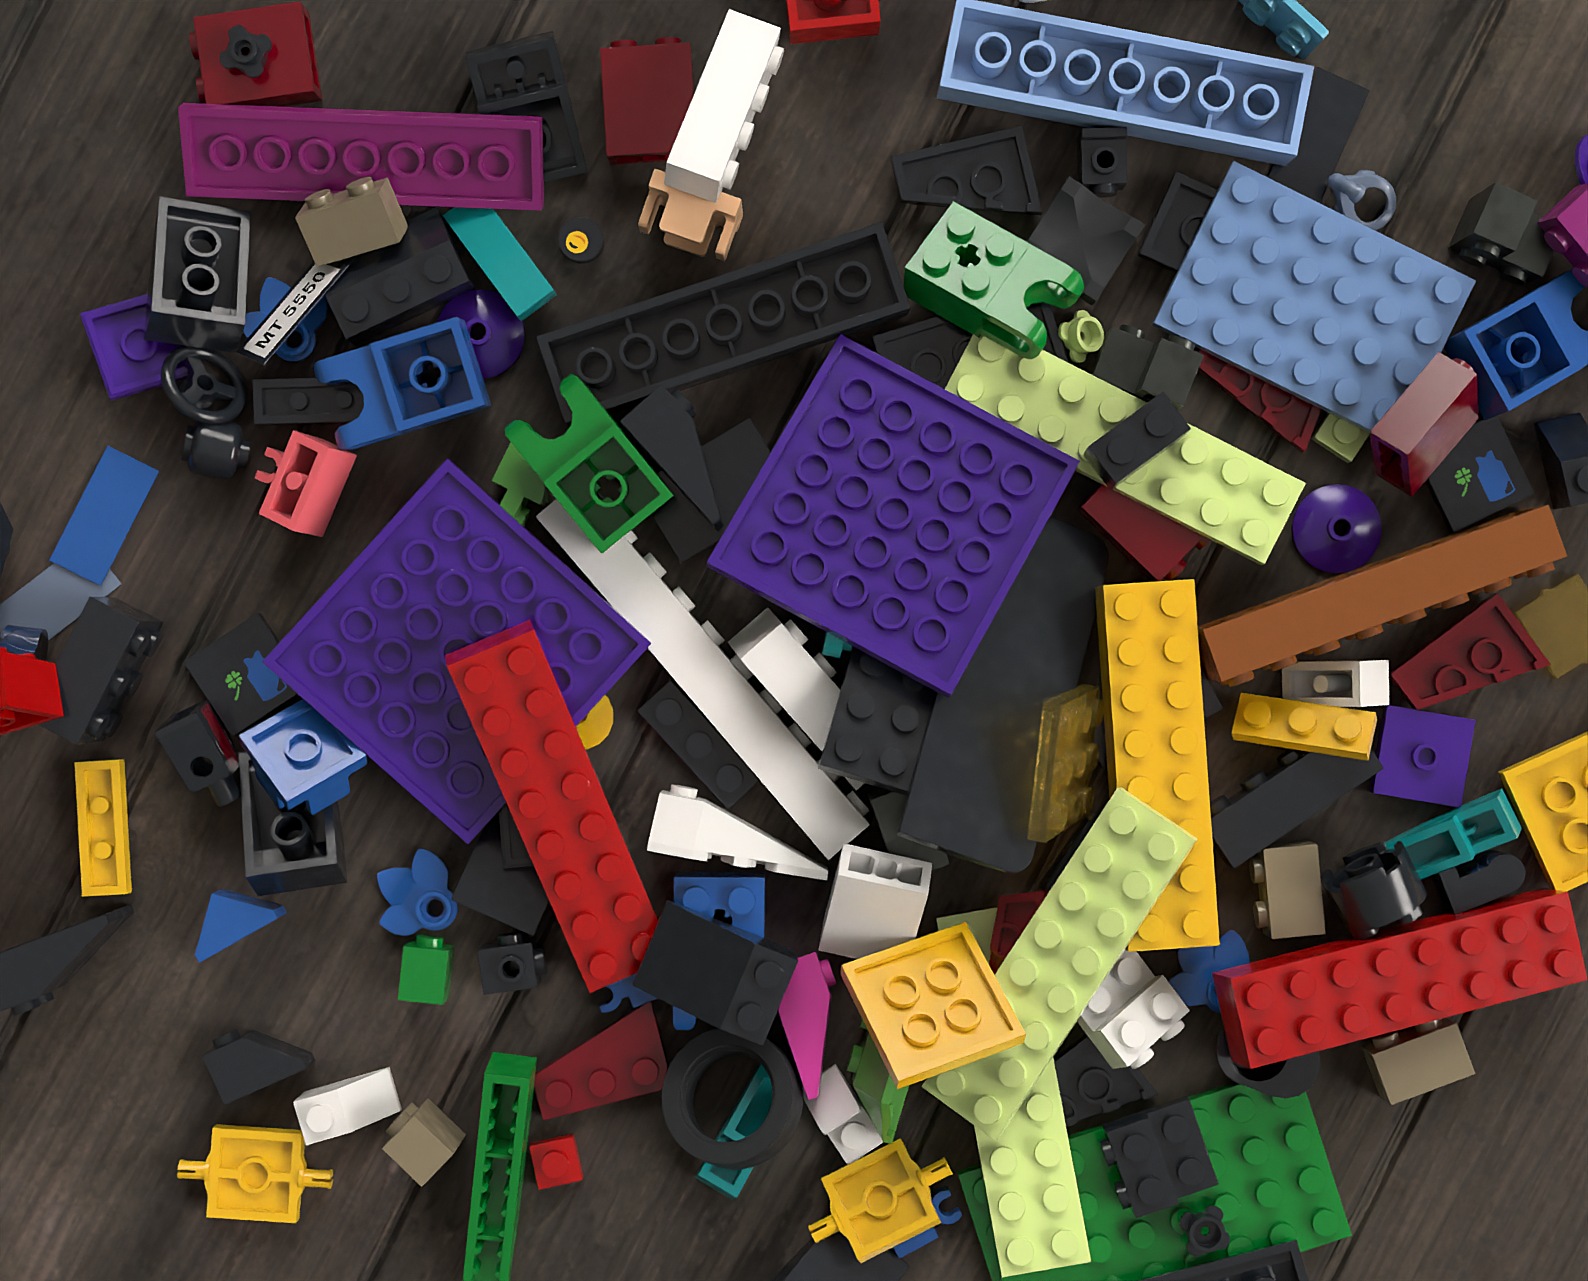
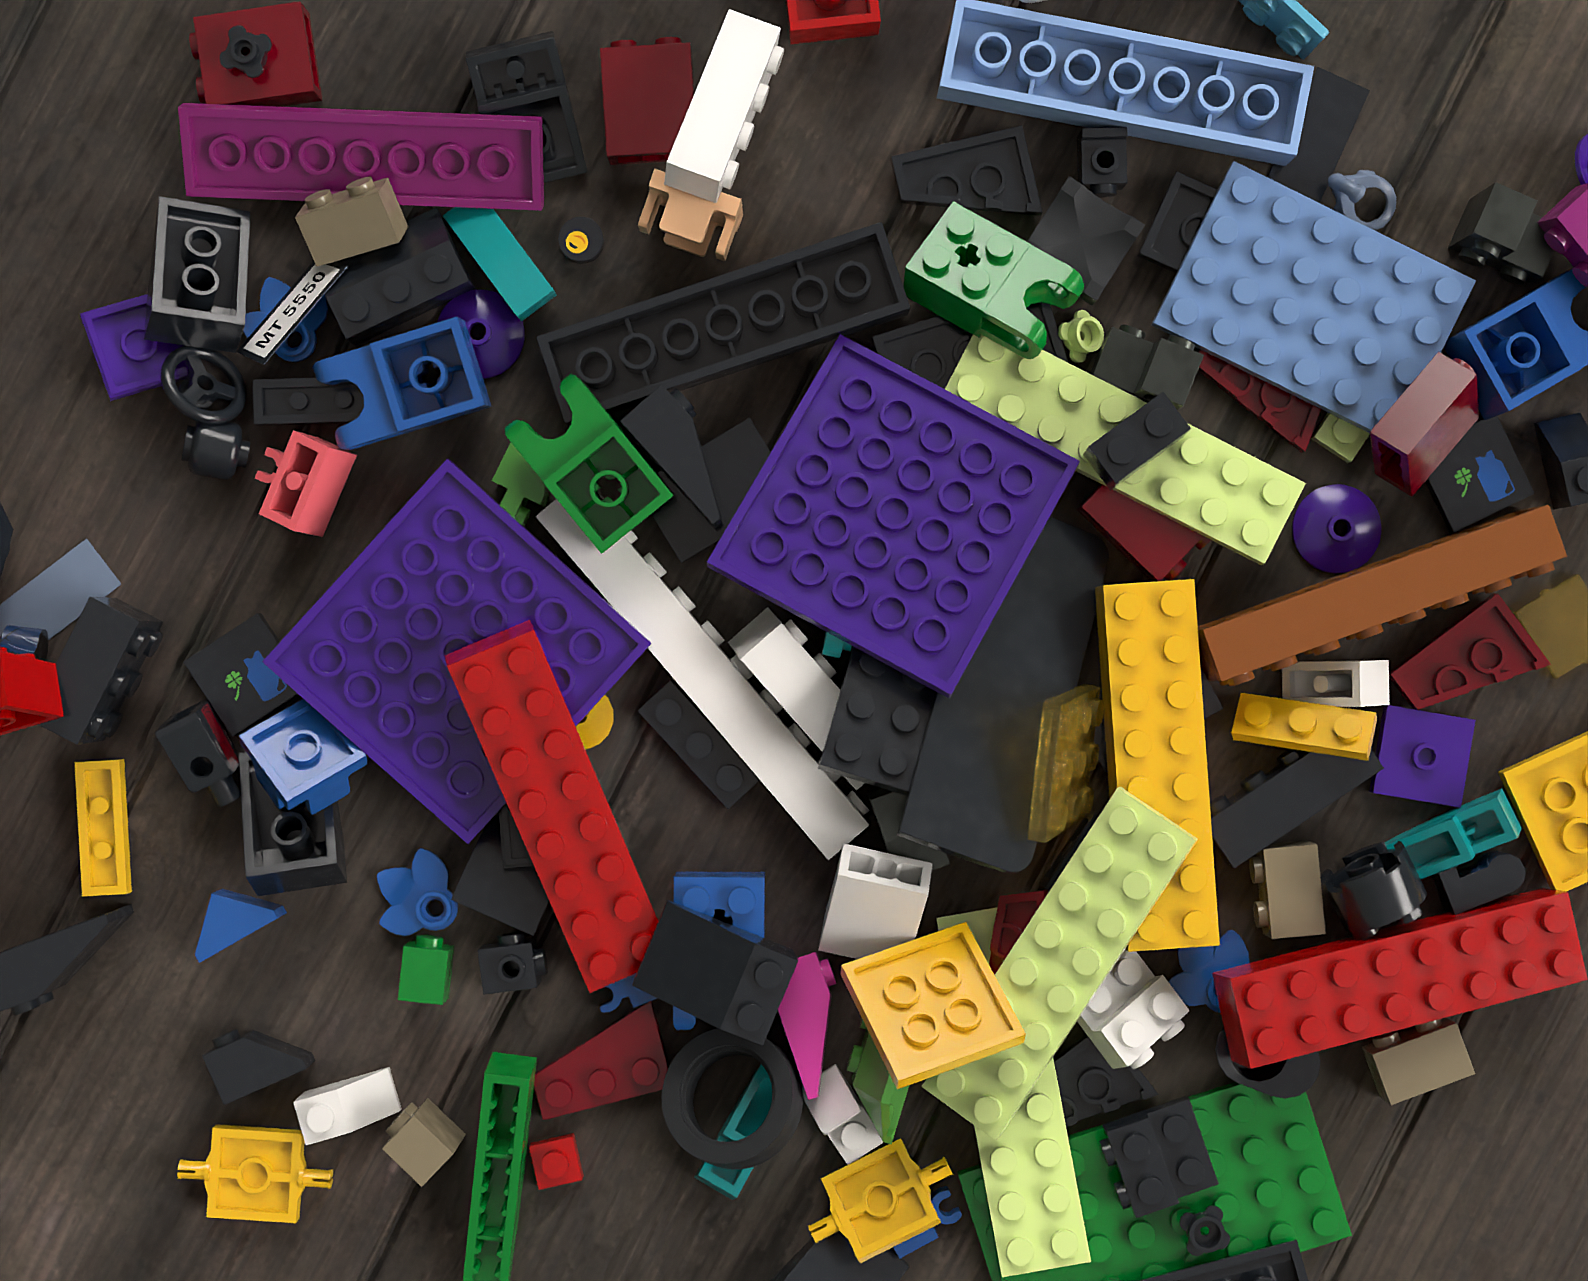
(104, 515): blue sticker -> none
(699, 828): white wedge -> none

